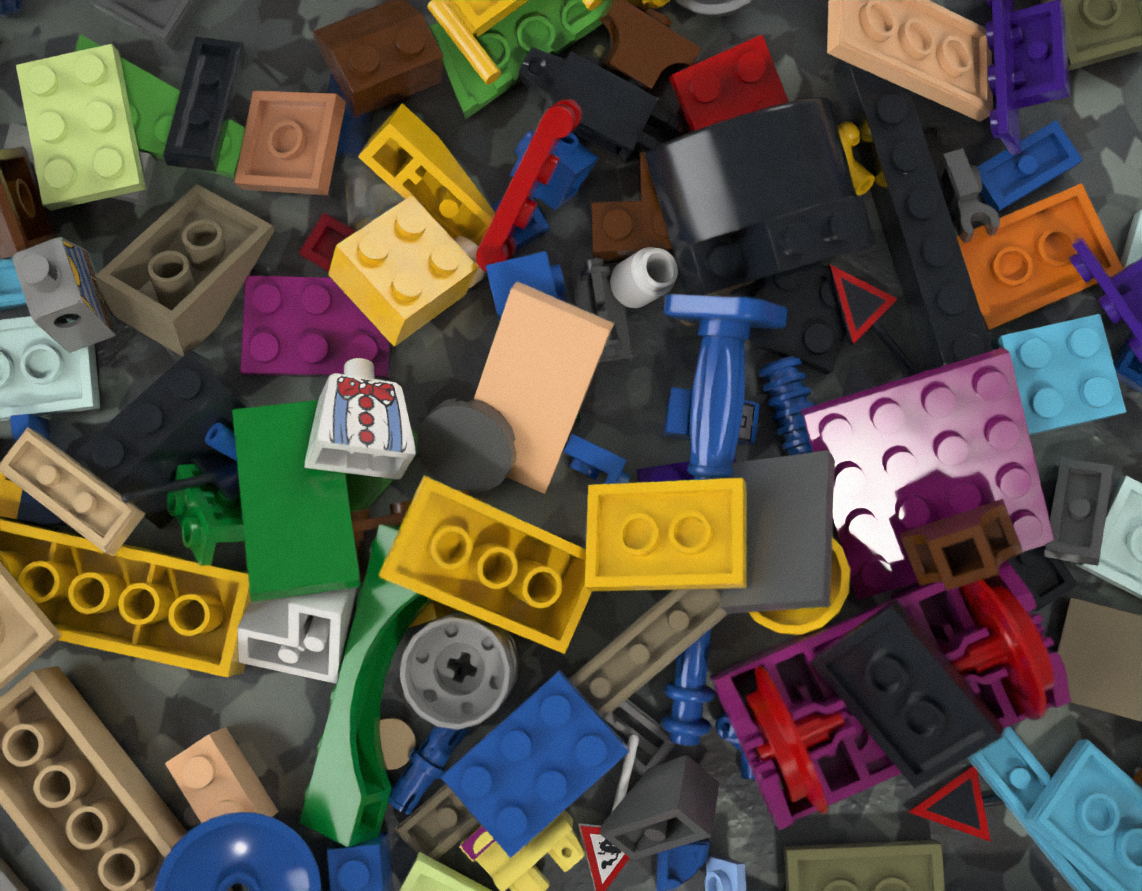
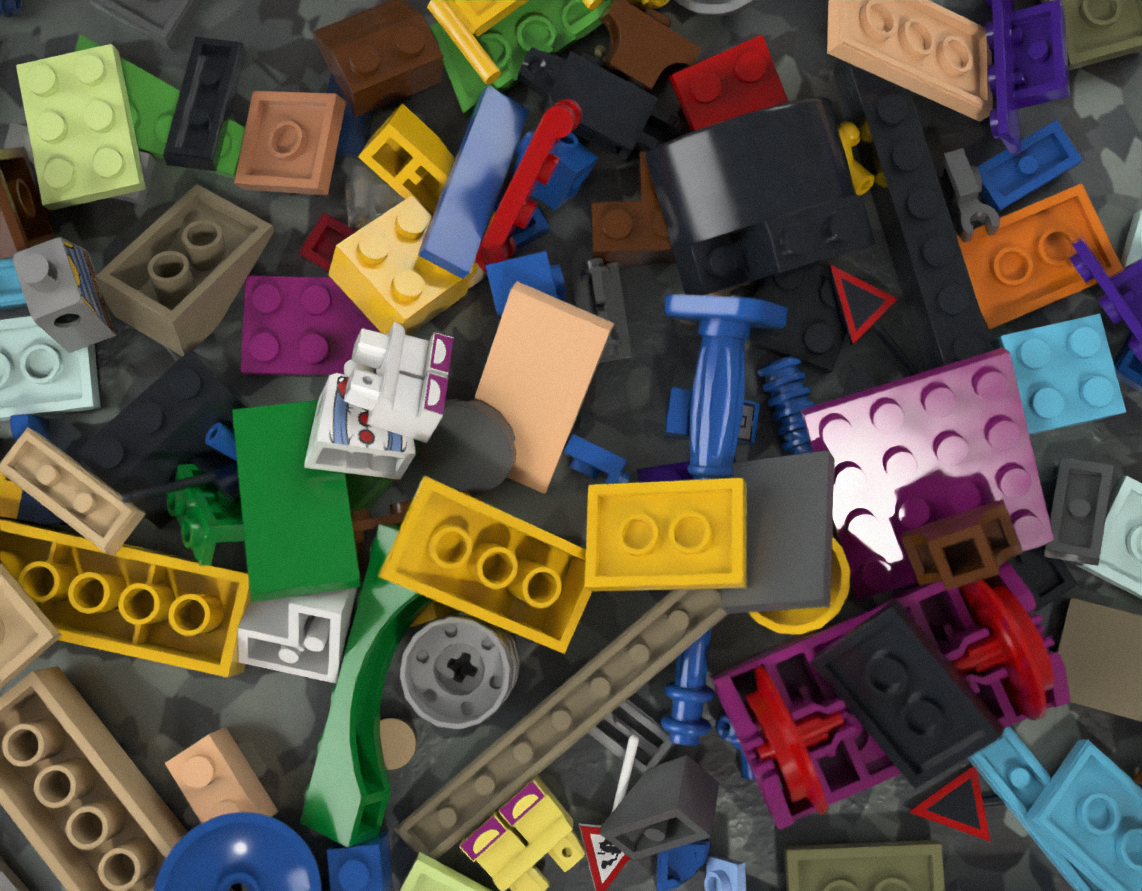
(408, 382): none -> white hips
(424, 767): blue pin -> none
(474, 183): none -> tile
(535, 763): blue plate -> none
(643, 277): white brick -> none

